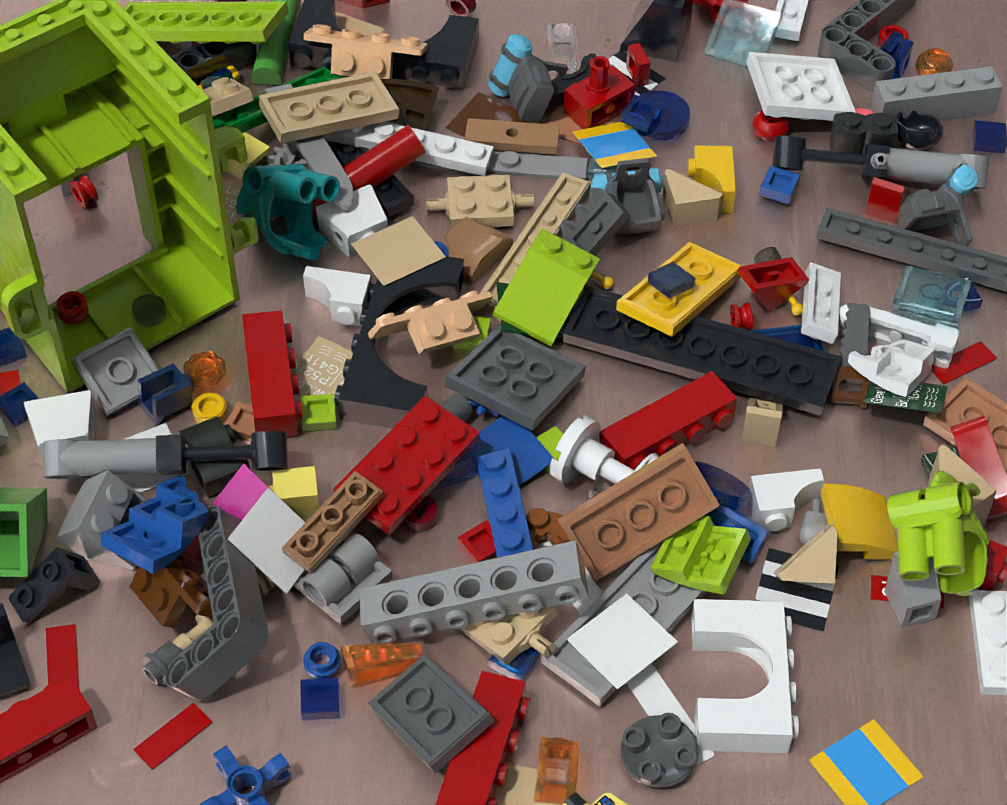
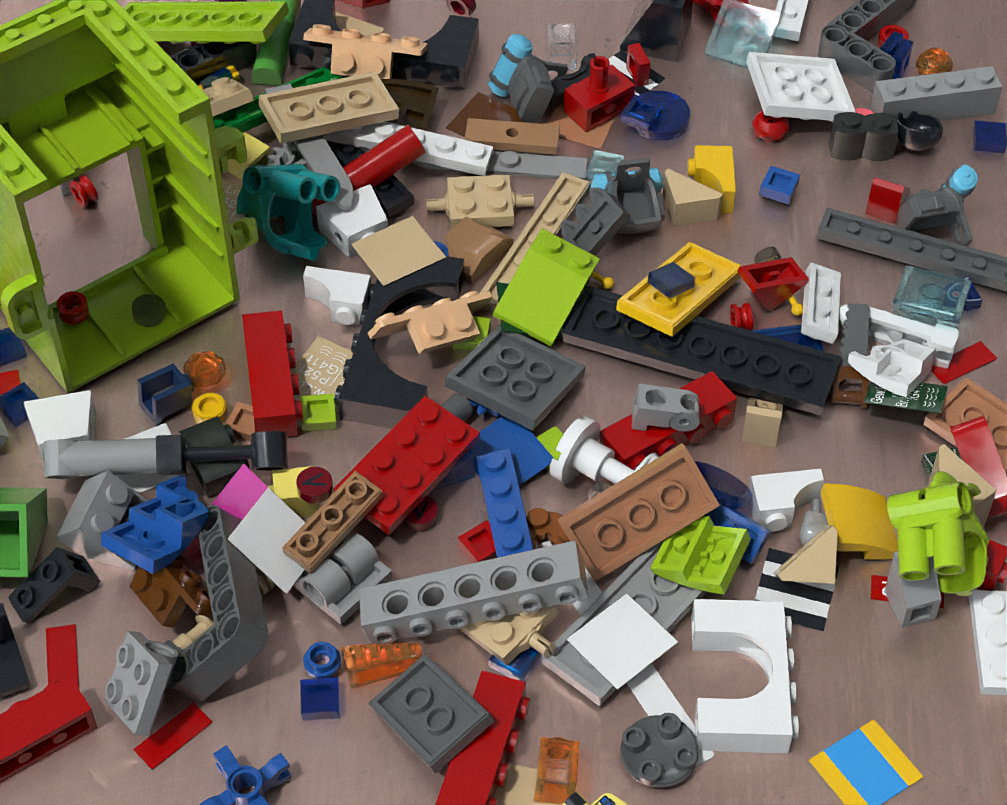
(113, 370): light grey tile -> none
(140, 681): none -> light grey plate
(314, 484): none -> dark red tile
(613, 144): sticker -> none
(664, 408): none -> light grey leg
(881, 161): piece -> none

